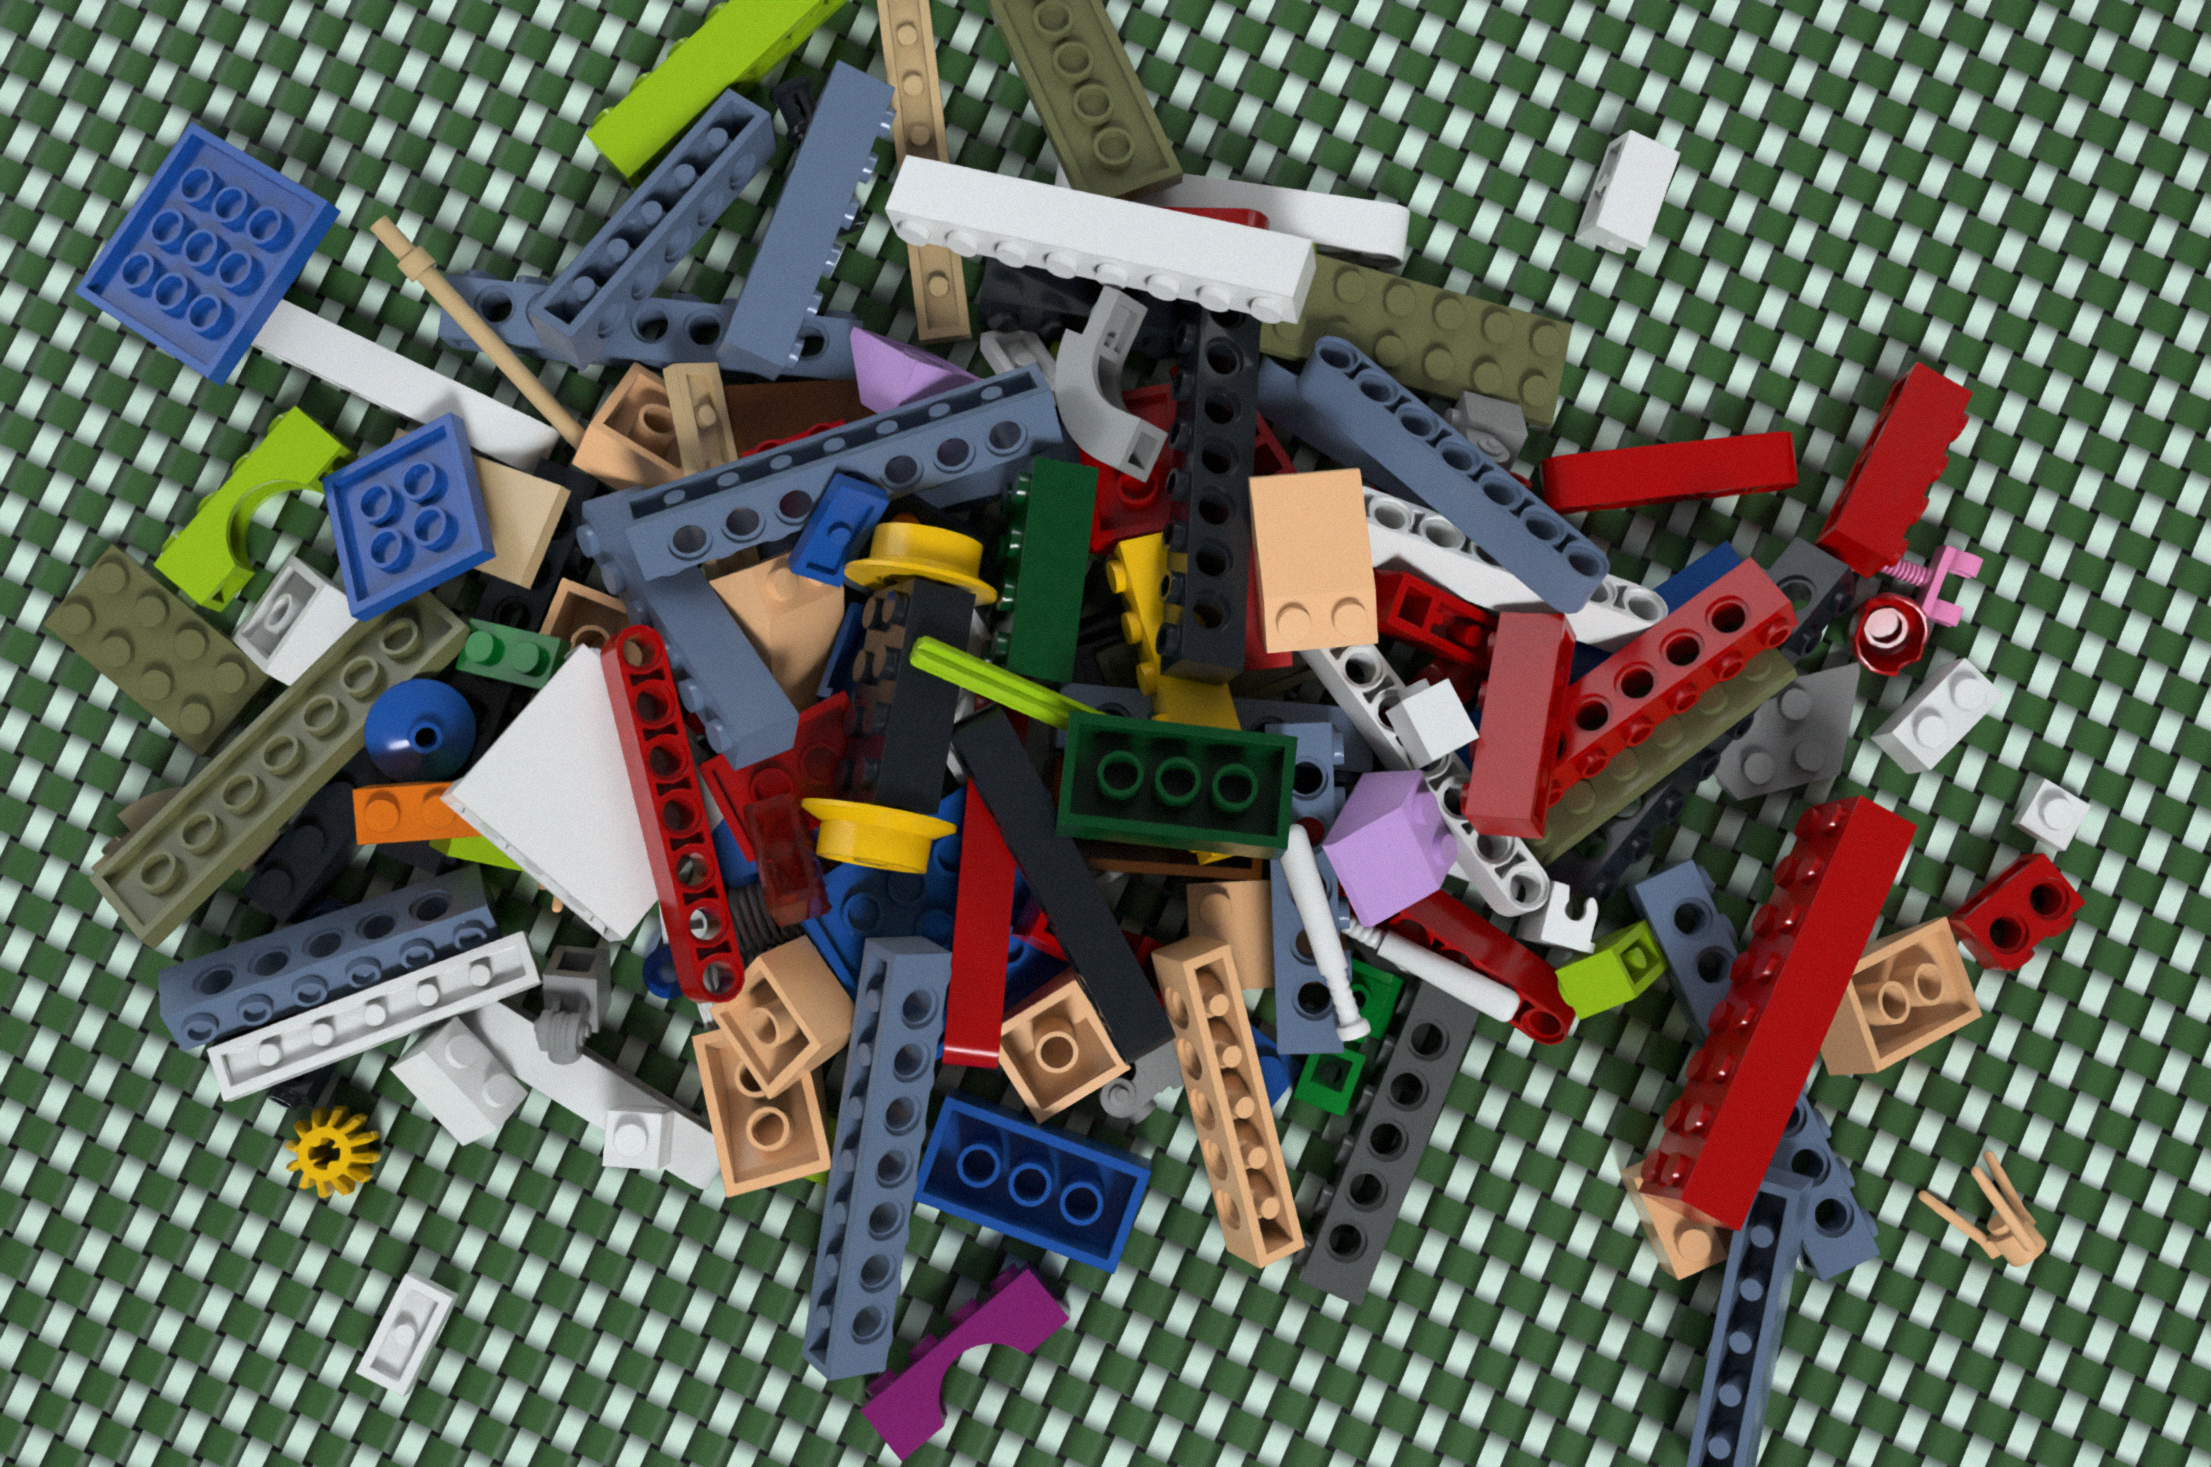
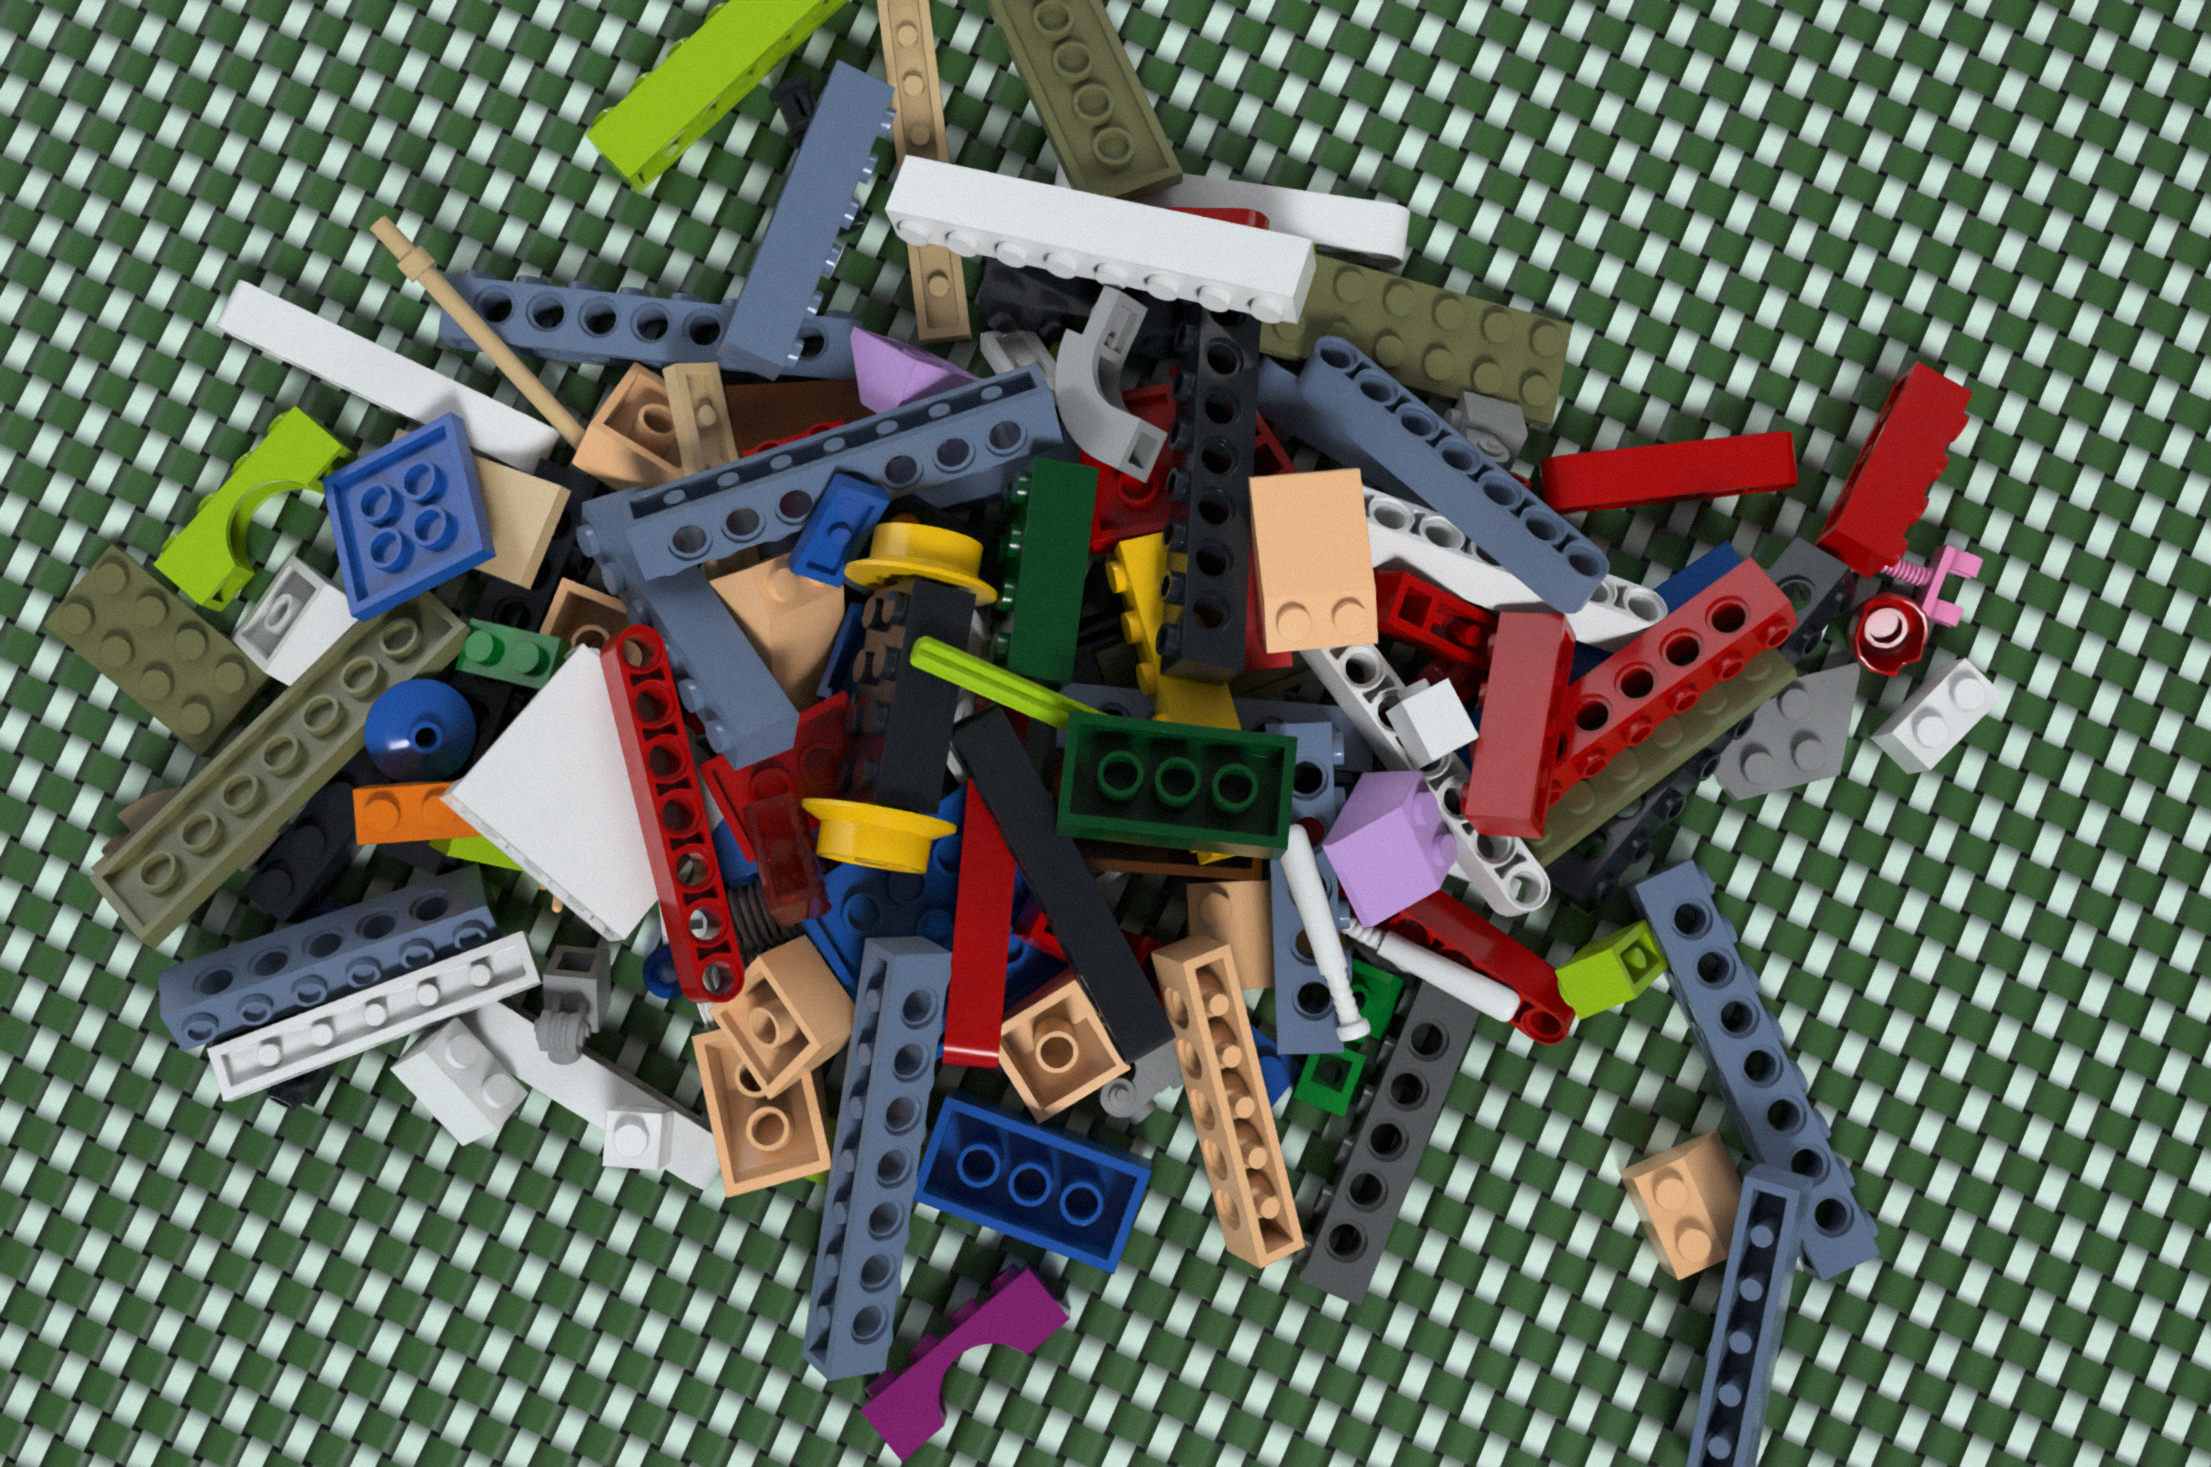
(207, 252): blue plate -> none
(313, 1155): yellow gear -> none
(407, 1333): white plate -> none
(653, 230): sand blue brick -> none
(1553, 925): white hinge -> none
(1627, 193): white hinge -> none
(1776, 1011): red brick -> none
(1900, 1000): light nougat slope -> none
(2008, 901): red brick -> none
(2010, 1230): light nougat plant -> none
(2050, 815): white plate -> none

